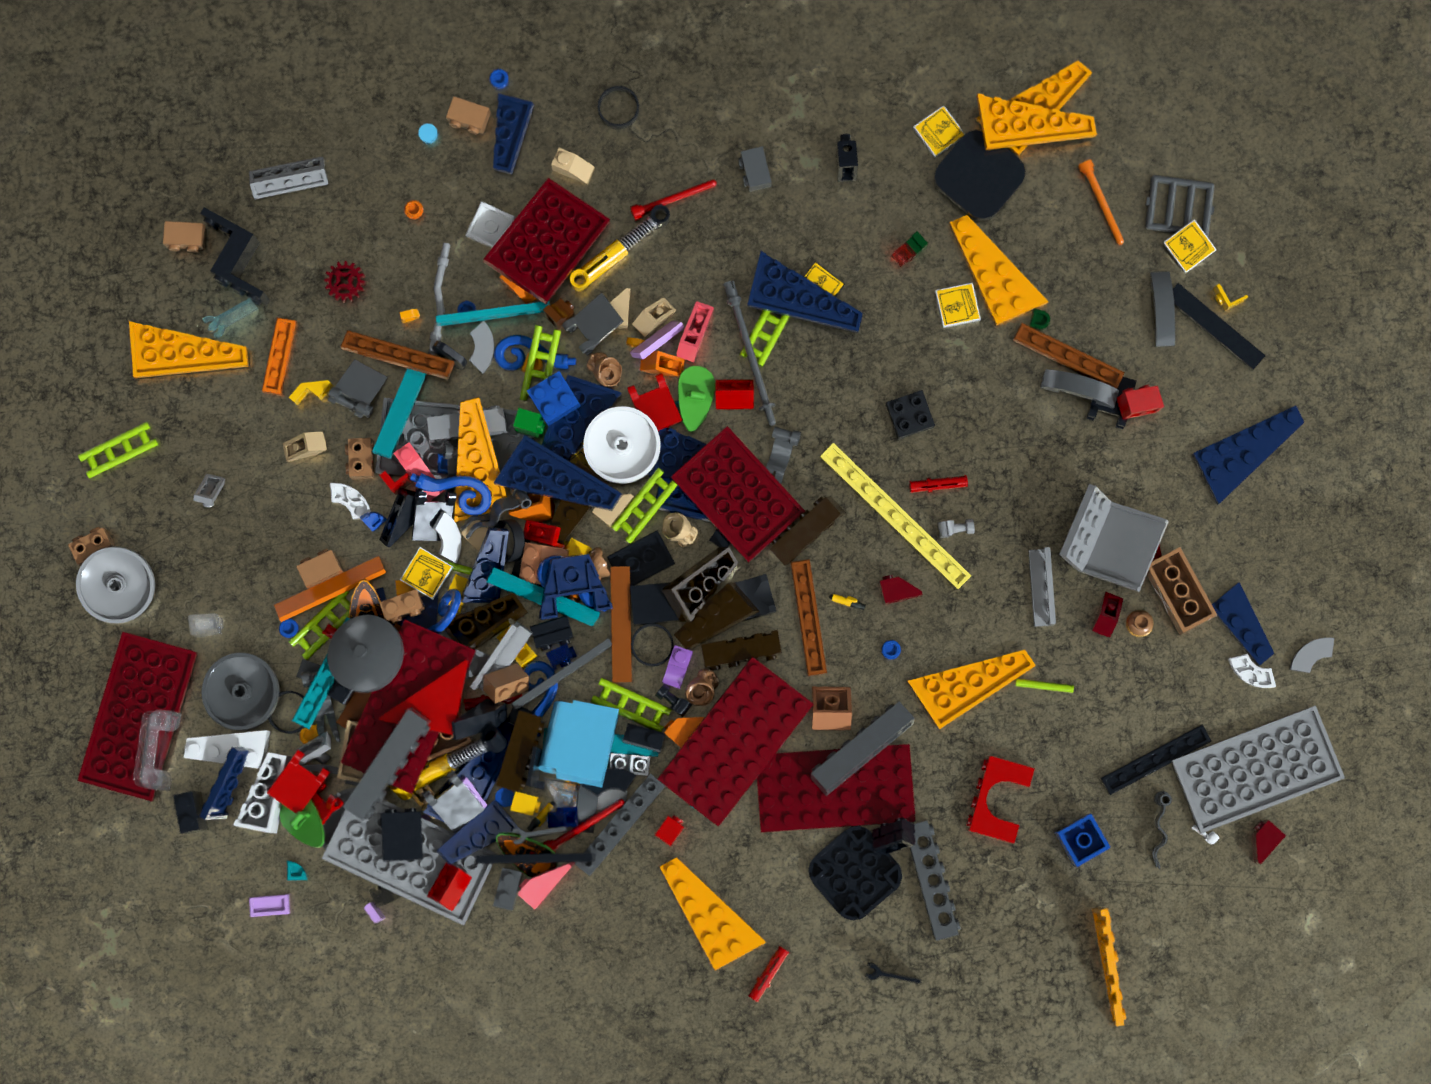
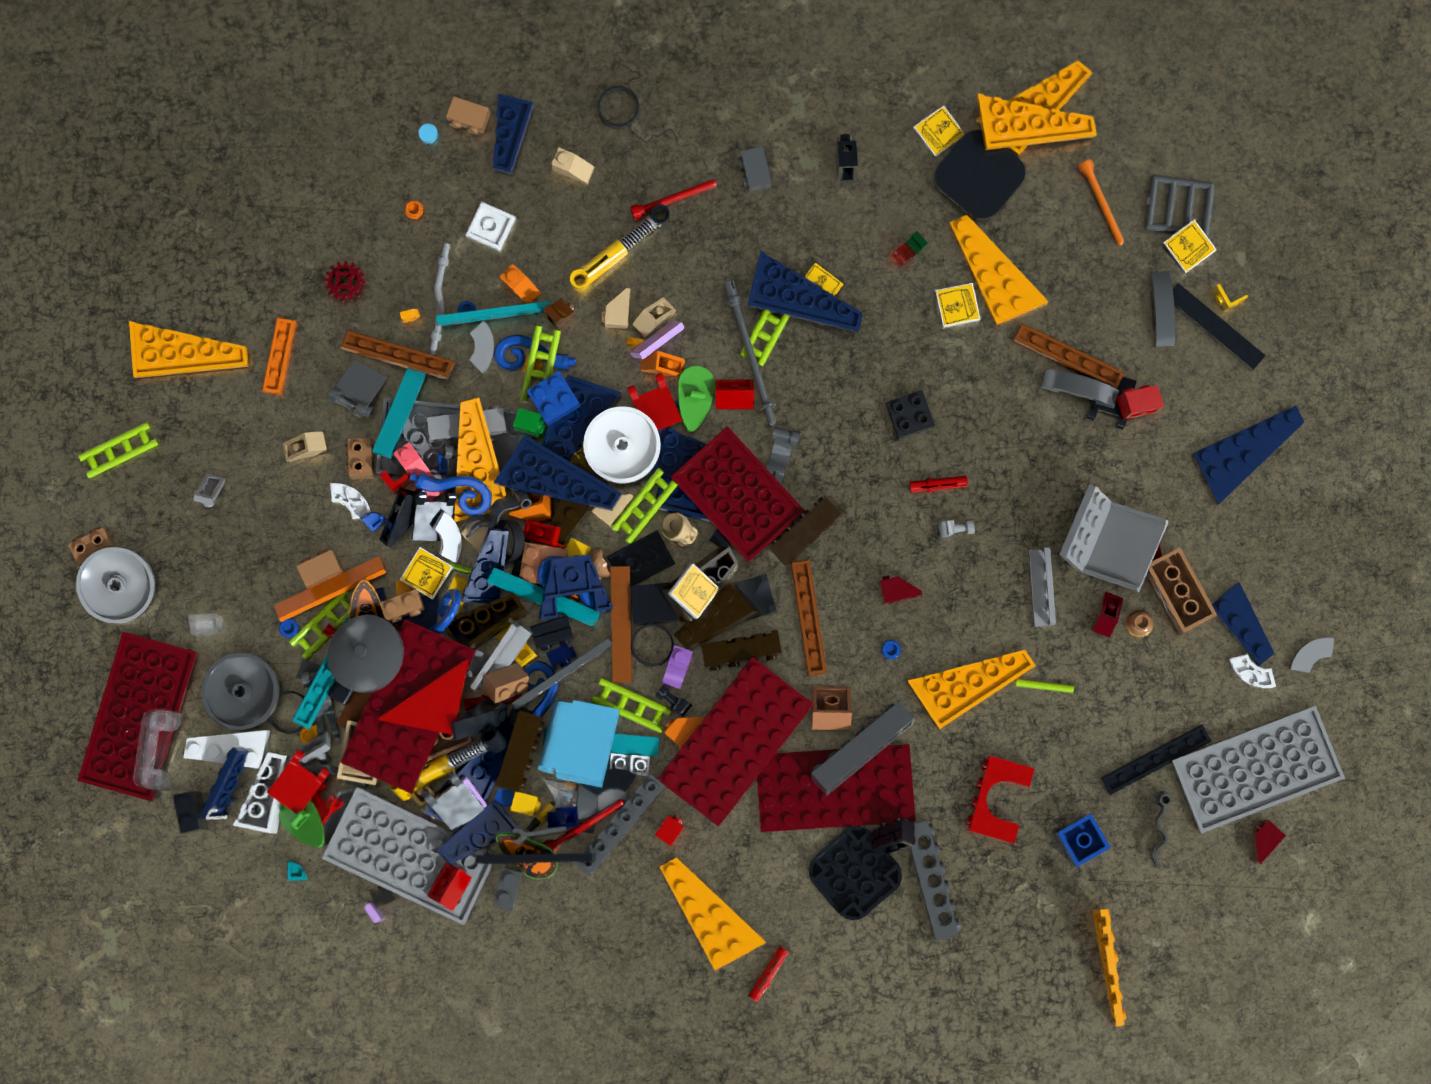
(184, 236): medium nougat brick -> none
(230, 316): clear light blue flag -> none
(234, 257): black bracket -> none
(269, 905): lavender tile -> none
(288, 180): light grey fence -> none
(318, 388): yellow slope -> none
(387, 763): dark grey brick -> none
(401, 835): black brick -> none
(447, 352): black tile -> none
(499, 79): blue tile -> none
(534, 772): black flag -> none
(540, 885): coral slope -> none
(546, 241): dark red plate -> none
(595, 322): dark grey flag -> none
(605, 369): medium nougat hair -> none
(644, 738): black brick -> none
(693, 591): none -> yellow tile
(694, 331): coral slope -> none
(701, 689): medium nougat hair -> none
(849, 601): yellow piece -> none
(878, 973): black flag -> none
(895, 516): light yellow plate -> none
(1040, 319): dark green tile -> none
(1211, 838): white hand -> none

